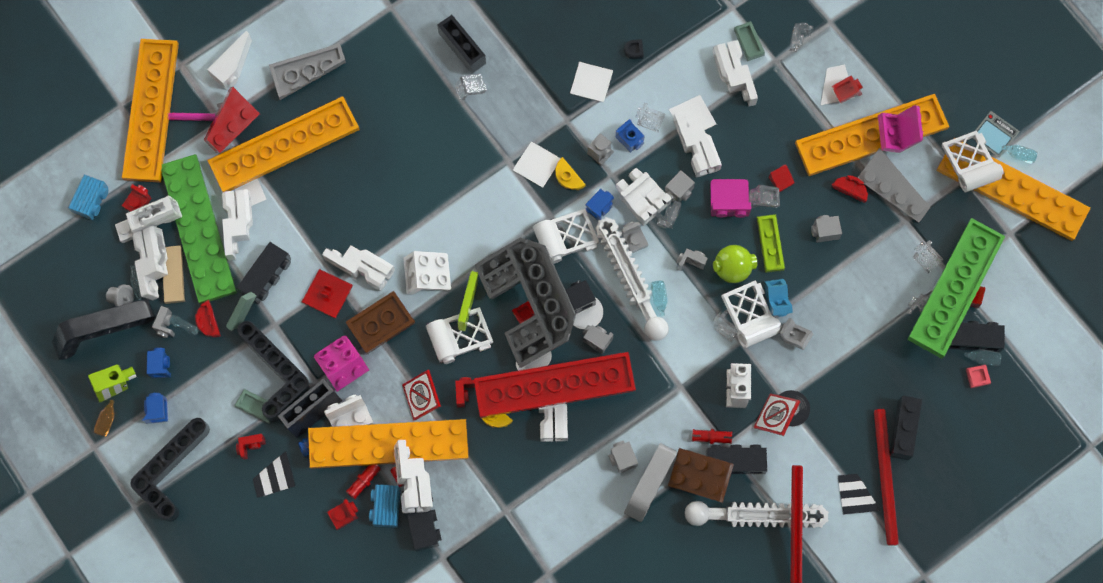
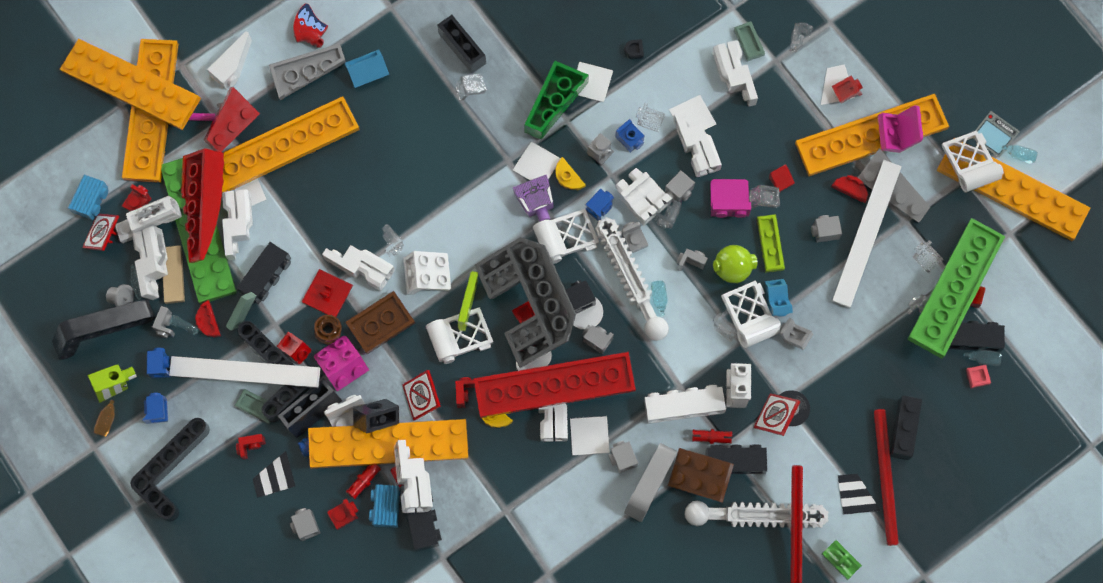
(101, 232): none -> piece
(130, 84): none -> light orange plate
(202, 193): none -> red wedge
(245, 371): none -> white tile
(294, 347): none -> red bracket
(304, 524): none -> light grey brick
(308, 27): none -> red arm
(327, 338): none -> reddish brown wheel
(366, 68): none -> dark azure brick
(375, 415): none -> black brick
(391, 237): none -> clear bracket
(535, 197): none -> medium lavender torso
(556, 95): none -> green wedge
(589, 435): none -> white sticker
(684, 404): none -> white brick
(841, 559): none -> bright green hips
(866, 234): none -> white tile

